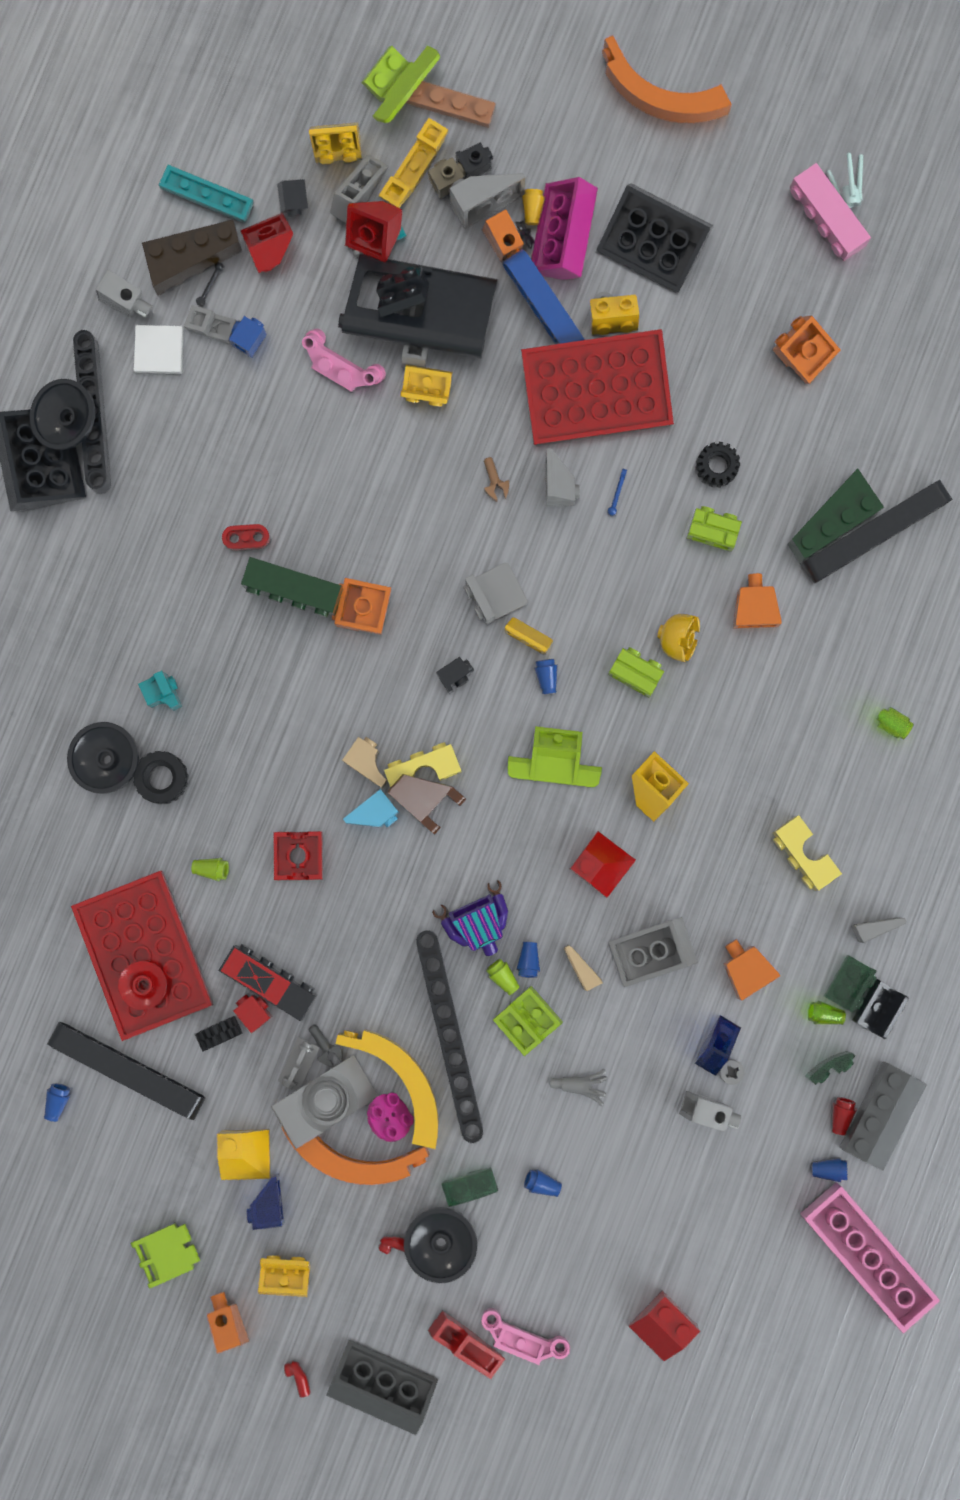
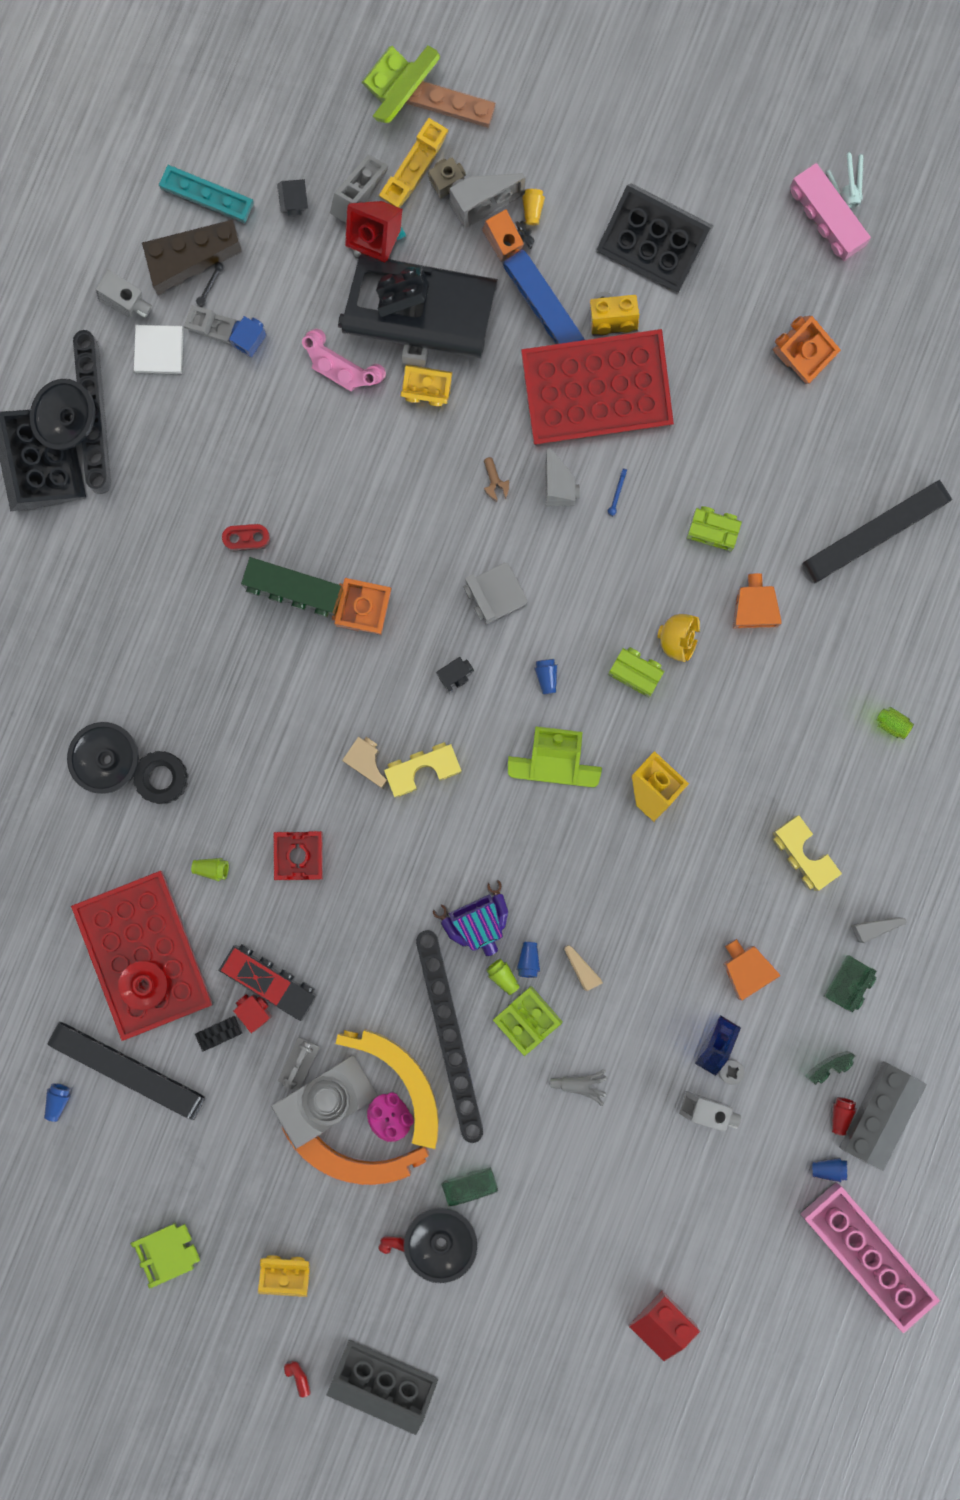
(160, 690): teal brick -> none
(229, 1334): orange torso -> none
(243, 1154): yellow slope -> none
(267, 1207): clear blue slope -> none
(268, 241): red slope -> none
(325, 1046): dark grey bar -> none
(335, 142): yellow slope -> none
(374, 812): medium azure slope -> none
(422, 796): flag -> none
(465, 1345): red slope -> none
(471, 166): black brick -> none
(521, 1342): bright pink plate -> none
(528, 635): yellow slope -> none
(540, 1183): blue cone -> none
(564, 228): dark pink slope -> none
(602, 864): red slope -> none
(653, 952): light grey slope -> none
(658, 102): orange arch -> none
(718, 478): black tyre -> none
(825, 1014): clear neon green cone -> none
(841, 513): dark green wedge -> none
(880, 1009): black bracket -> none

